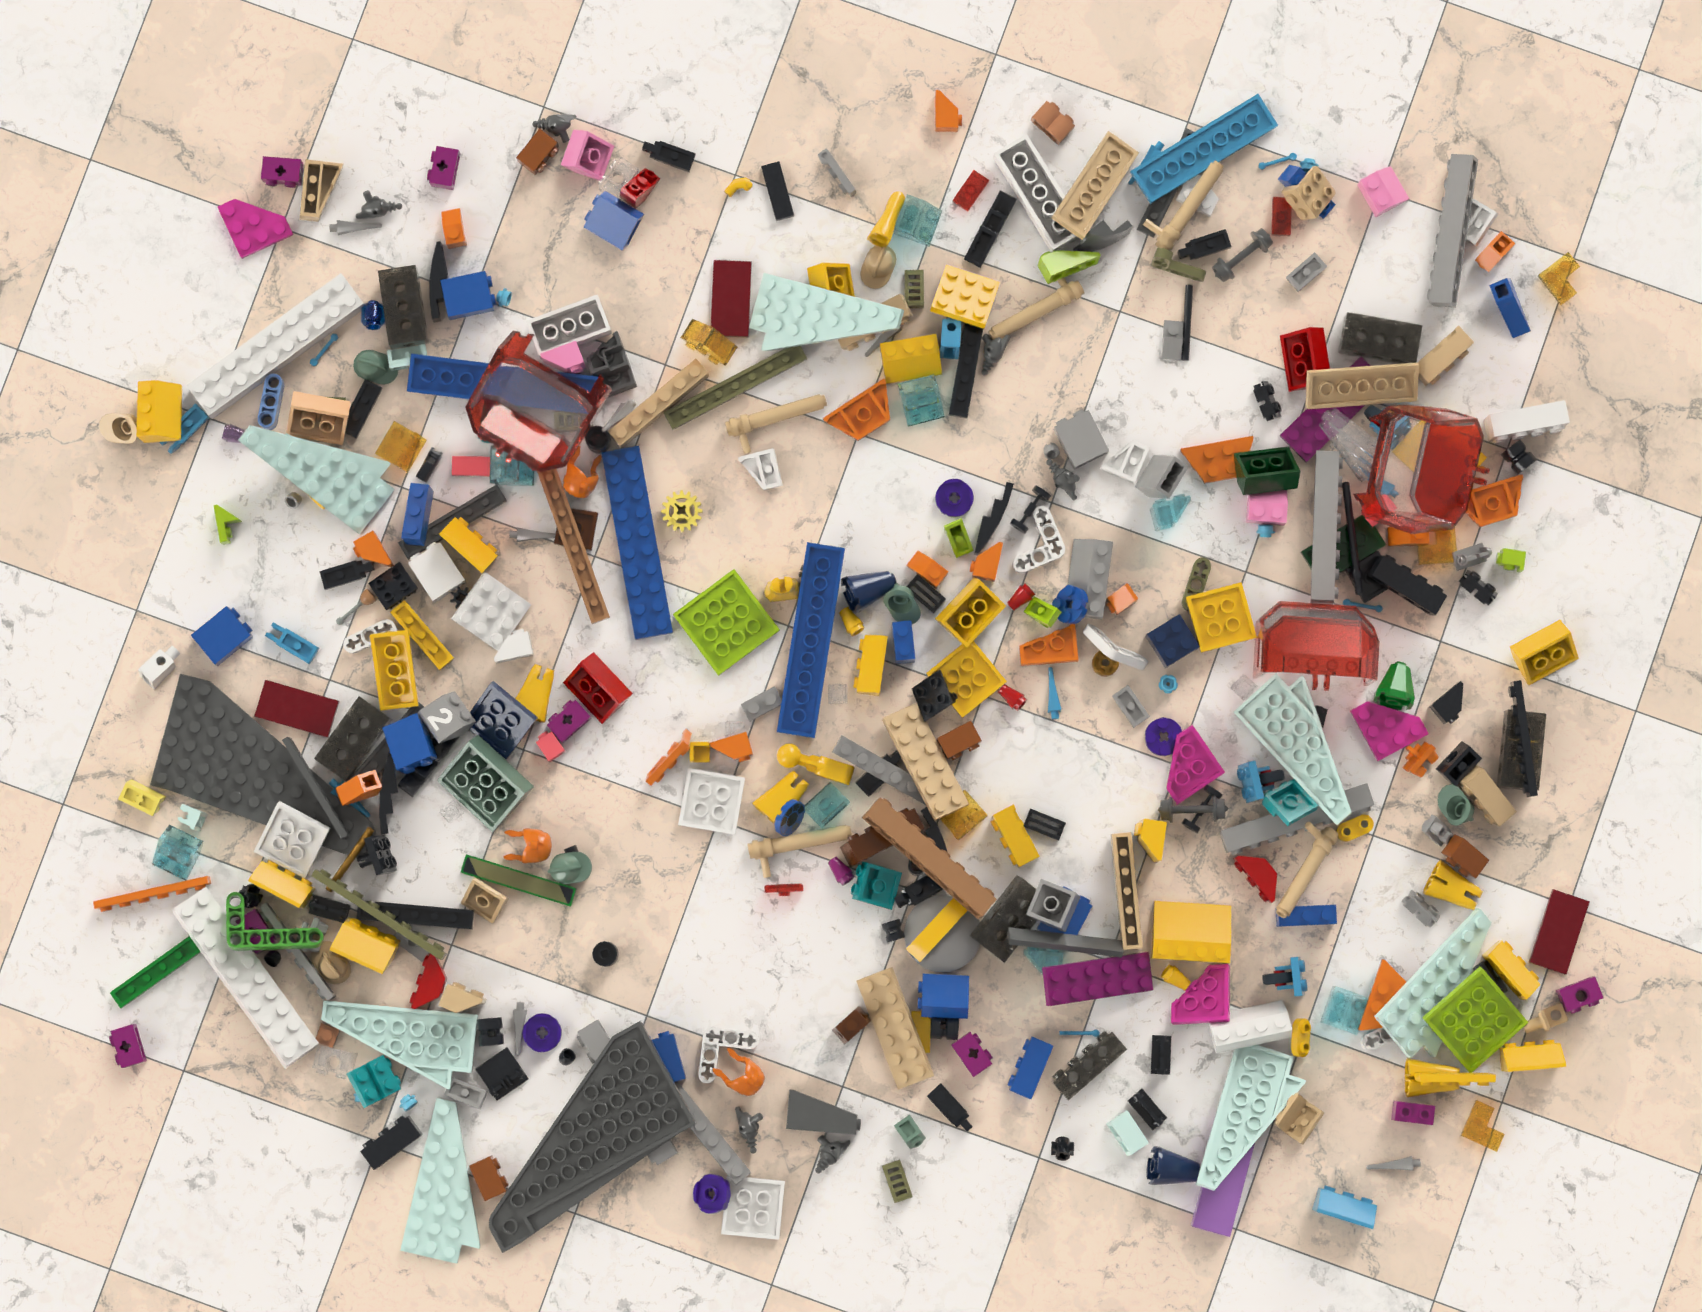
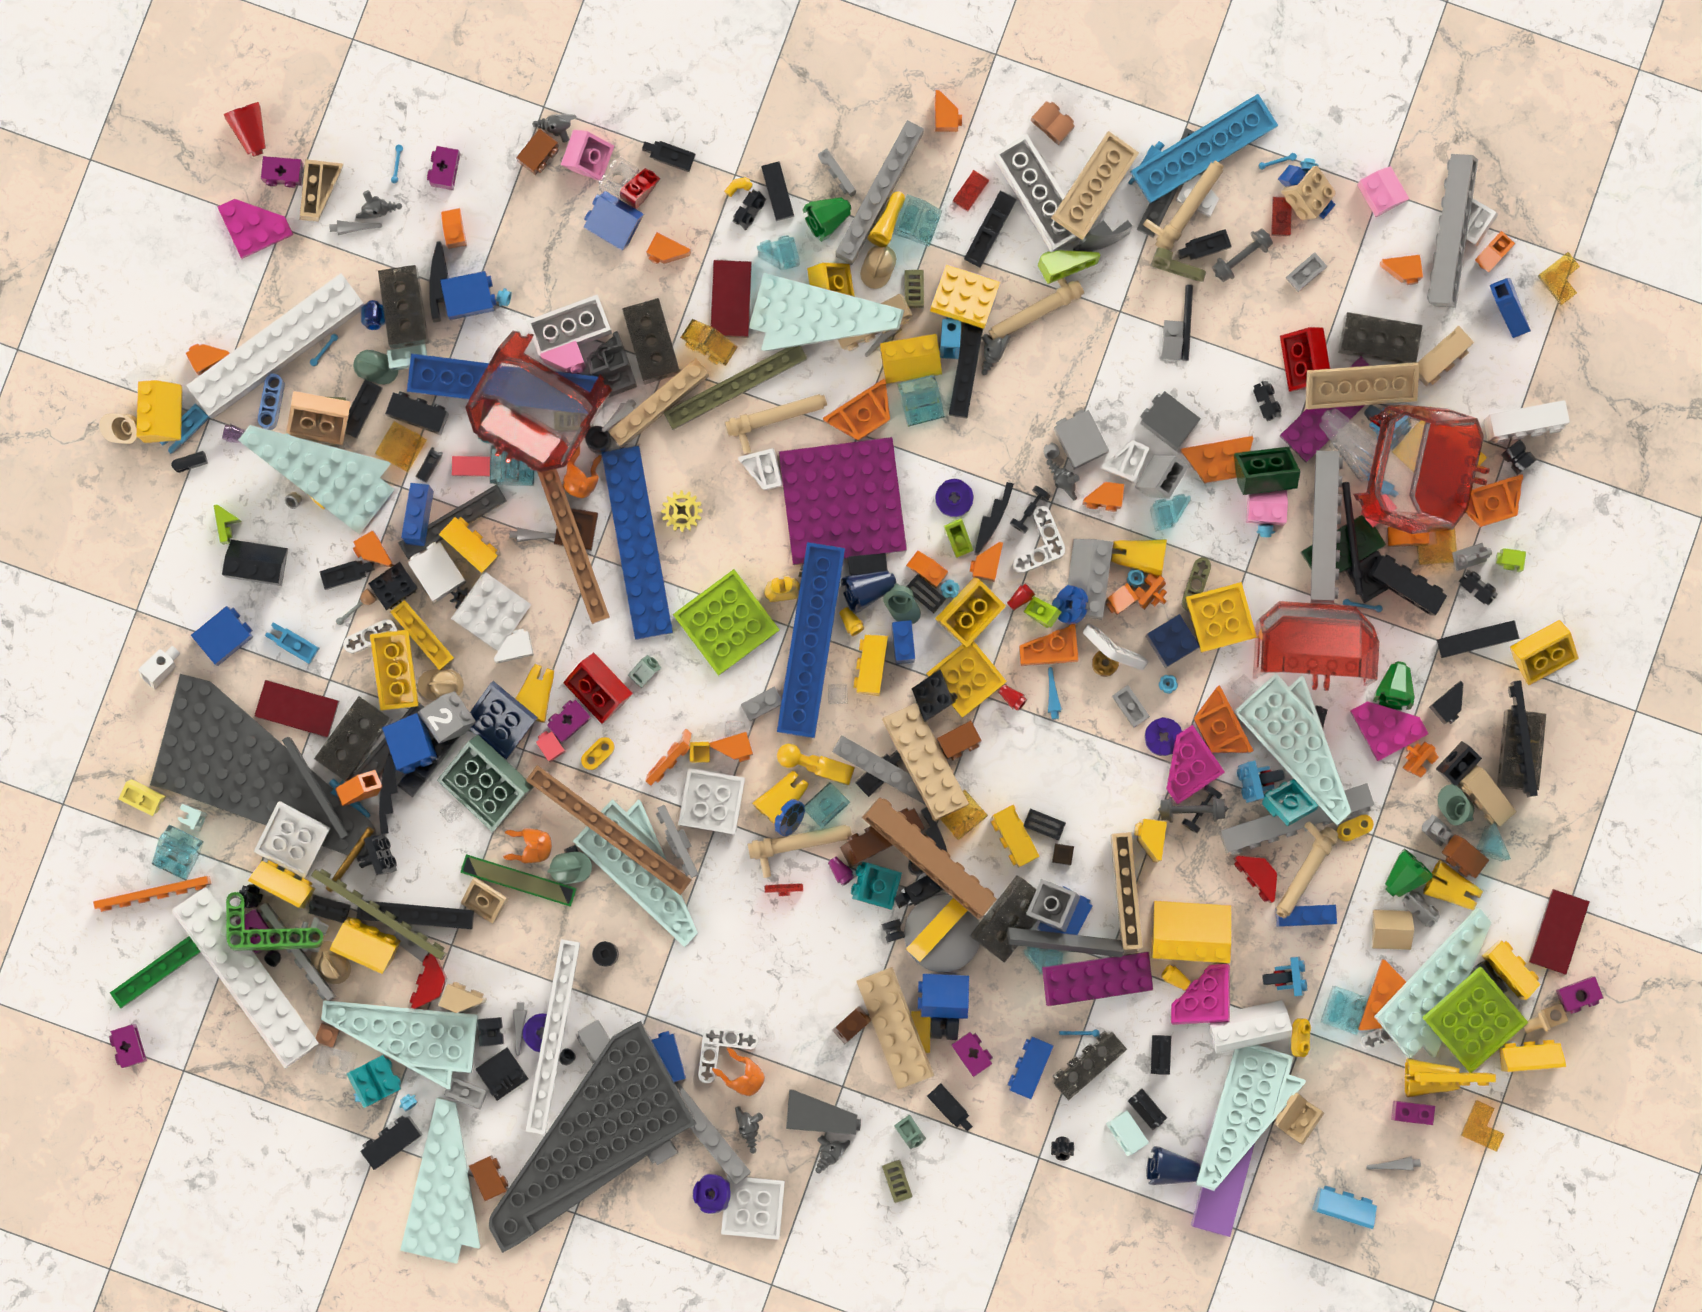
(190, 461): none -> black bar
(204, 357): none -> orange slope
(248, 127): none -> red cone
(255, 562): none -> black slope
(399, 149): none -> dark azure hinge
(417, 412): none -> black brick
(438, 682): none -> tan piece
(552, 1037): none -> white plate
(597, 753): none -> yellow plate
(608, 830): none -> medium nougat plate
(639, 335): none -> clear smoke brick
(644, 670): none -> sand green bracket
(648, 891): none -> light aqua wing
(666, 250): none -> orange slope
(678, 841): none -> light grey plate
(754, 203): none -> black hinge
(779, 253): none -> clear light blue slope
(826, 216): none -> green cone
(843, 498): none -> magenta plate
(867, 564): none -> black slope
(879, 192): none -> light grey brick
(955, 588): none -> medium azure plate
(1063, 854): none -> dark brown tile
(1107, 495): none -> orange slope
(1136, 573): none -> medium azure plate
(1141, 555): none -> yellow piece
(1156, 584): none -> orange hips
(1169, 420): none -> dark grey brick
(1220, 726): none -> orange wing
(1392, 929): none -> tan slope
(1404, 268): none -> orange slope
(1406, 874): none -> green cone
(1478, 639): none -> black slope
(1492, 844): none -> clear light blue slope

